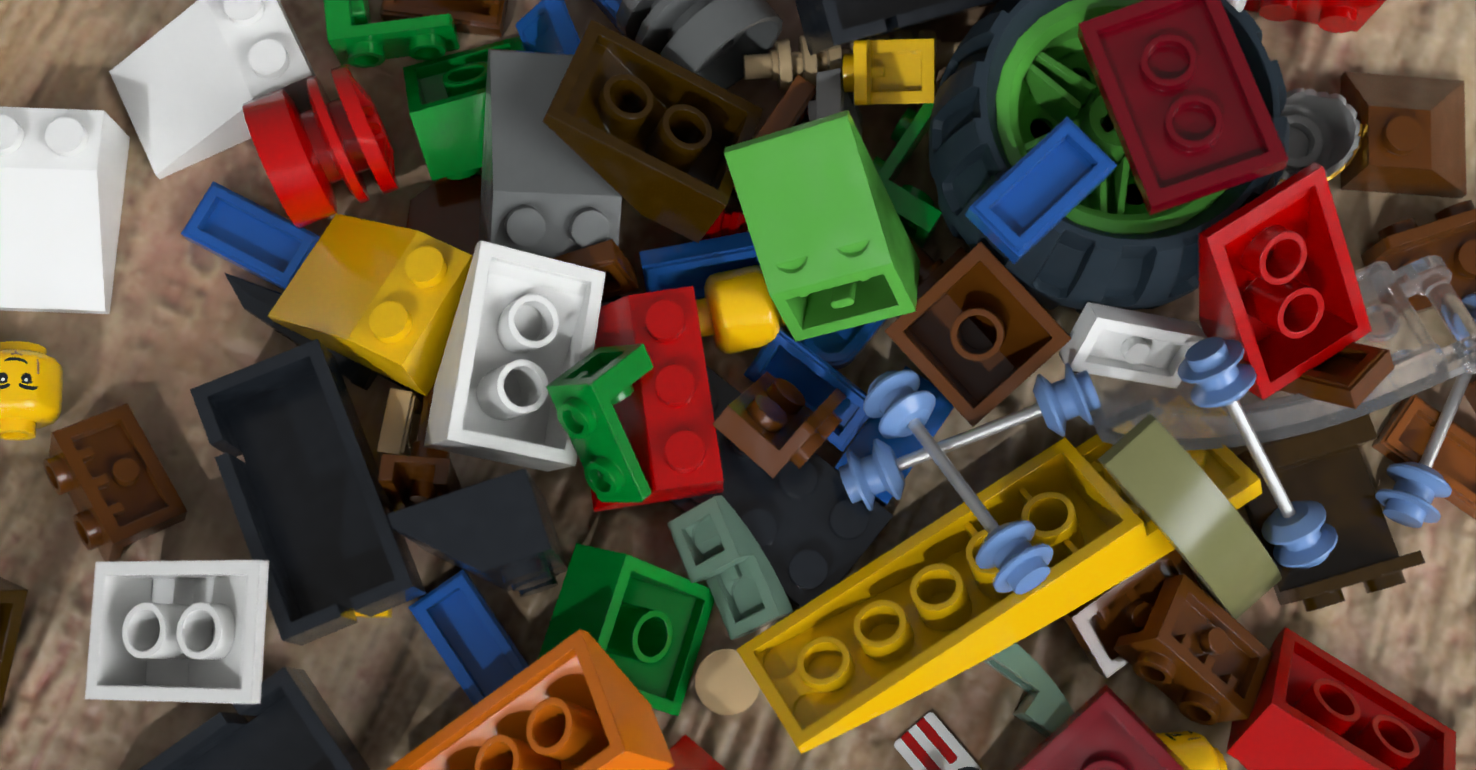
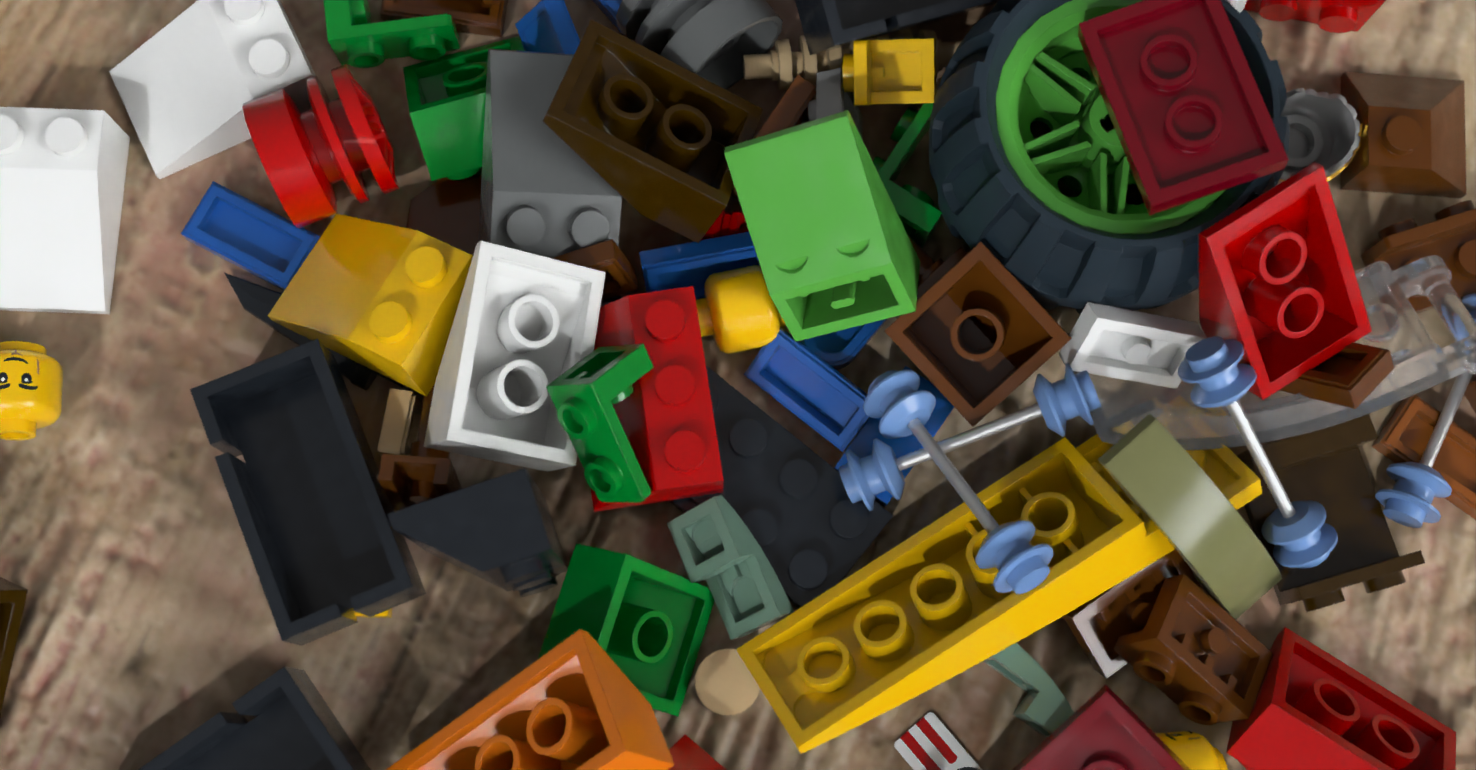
(112, 481): reddish brown bracket -> none
(178, 631): white slope -> none
(469, 636): blue tile -> none
(776, 425): reddish brown bracket -> none
(1040, 190): blue tile -> none

